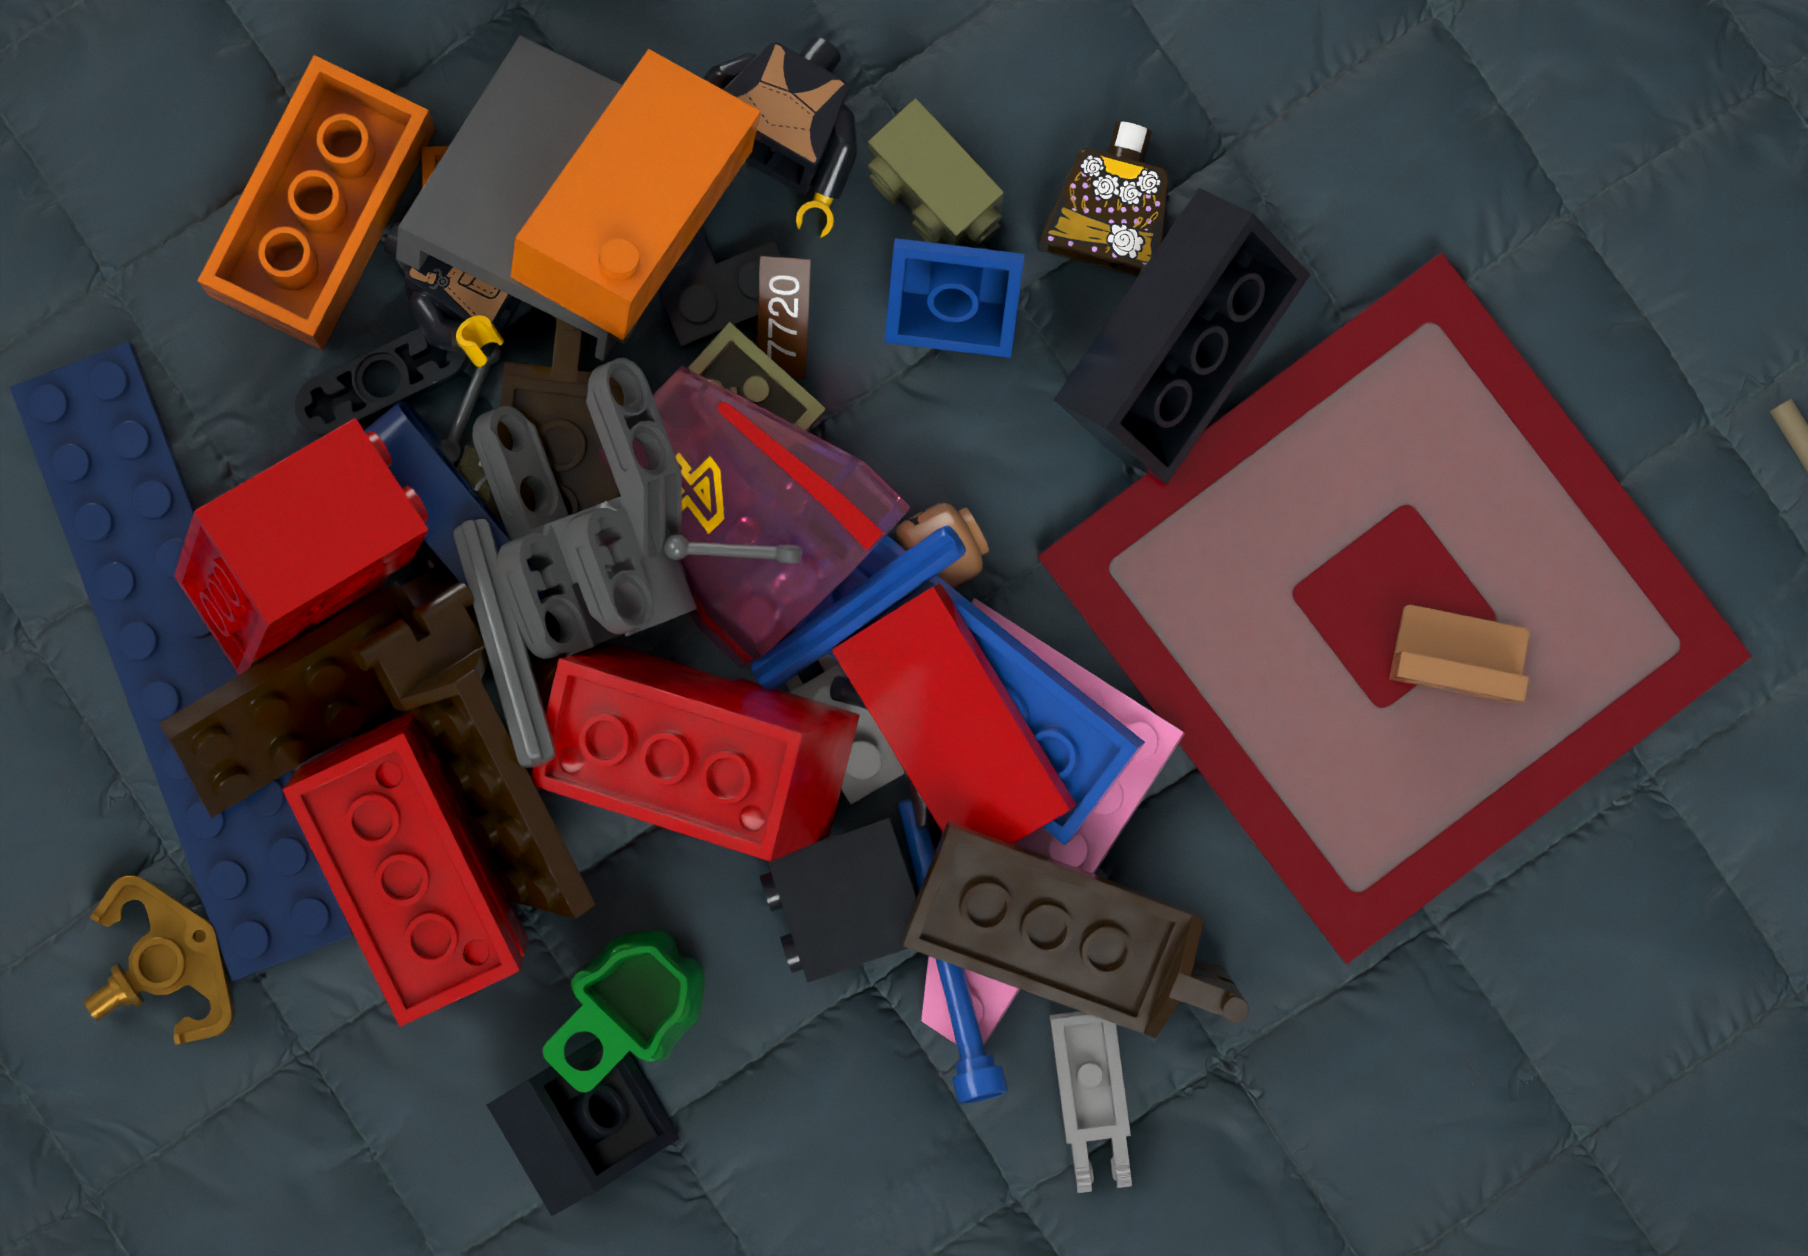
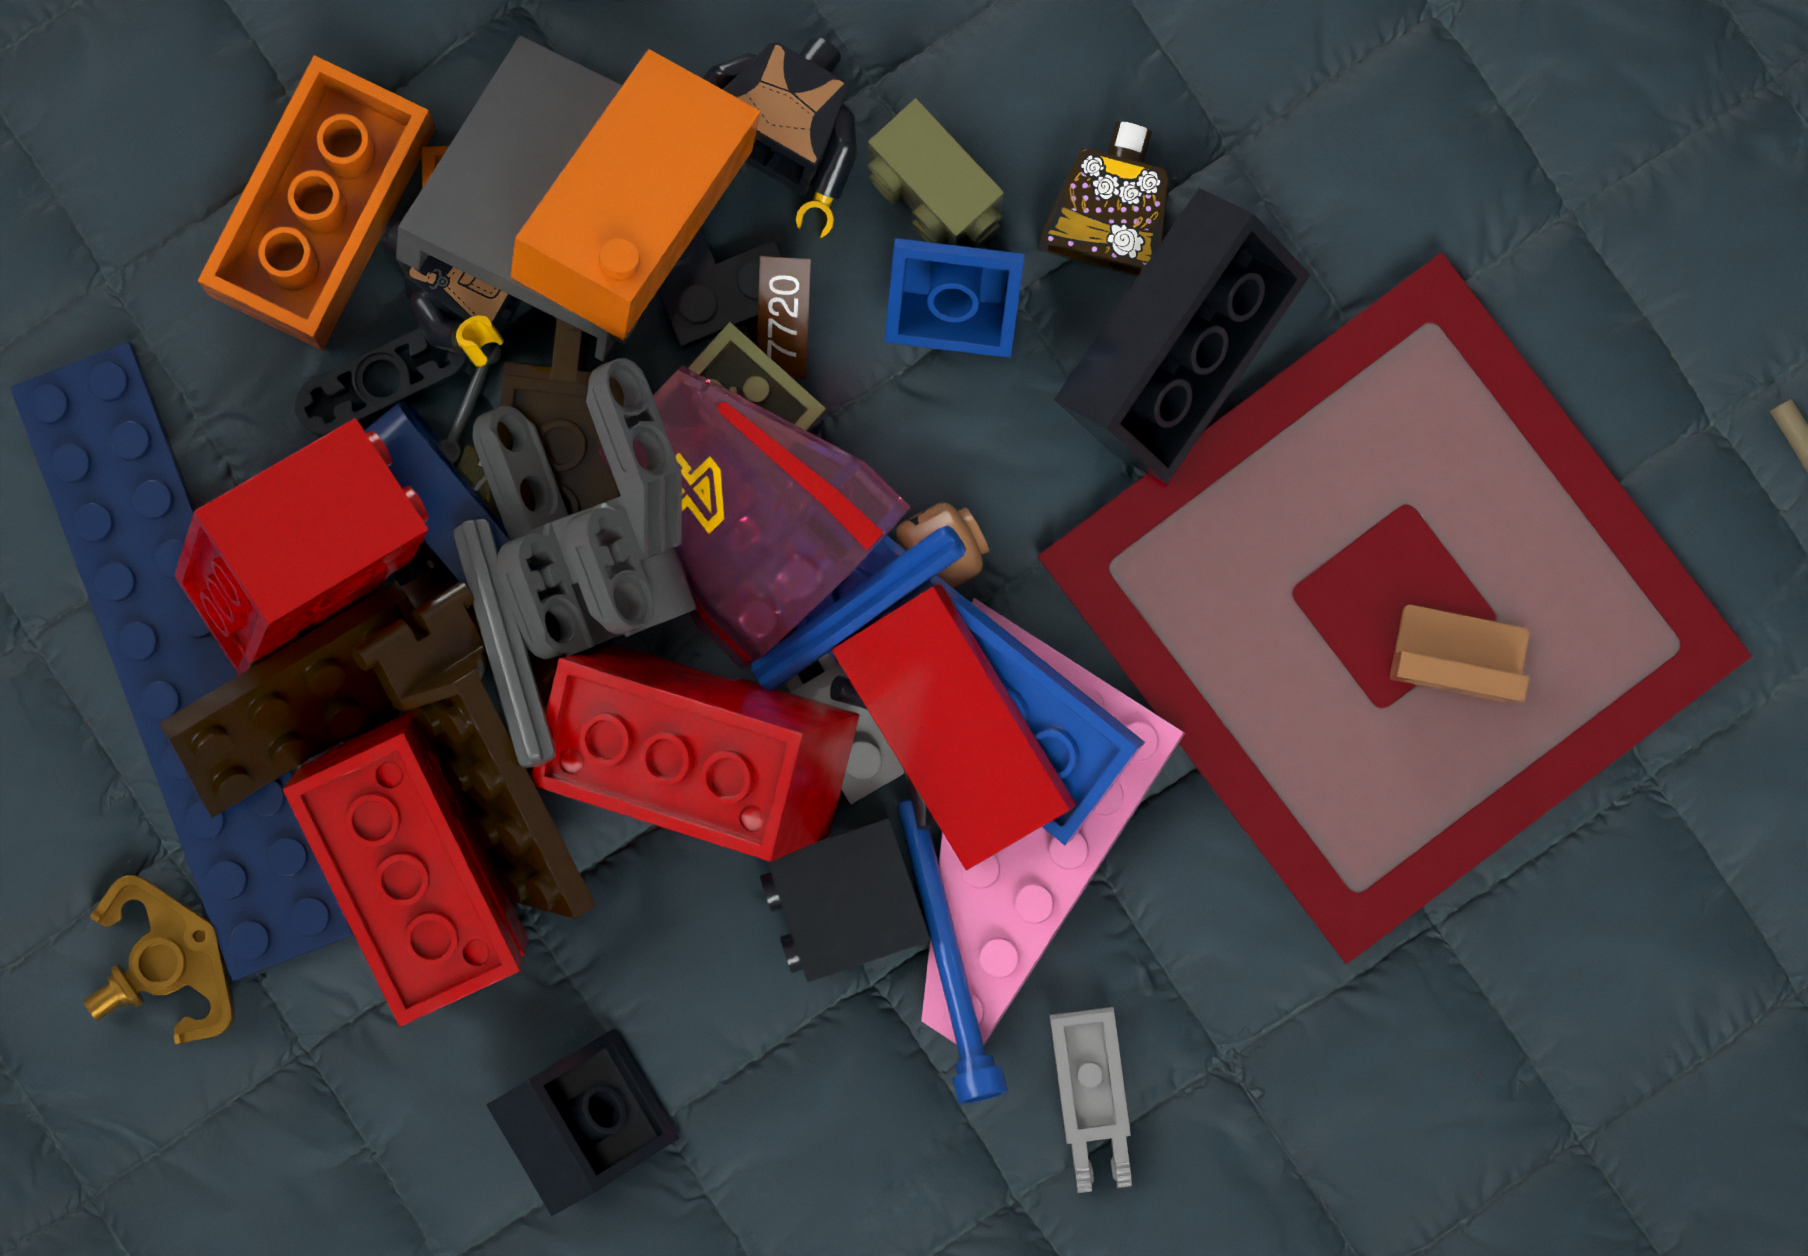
(634, 999): green piece -> none
(679, 547): dark grey hinge -> none
(1064, 934): dark brown hinge -> none

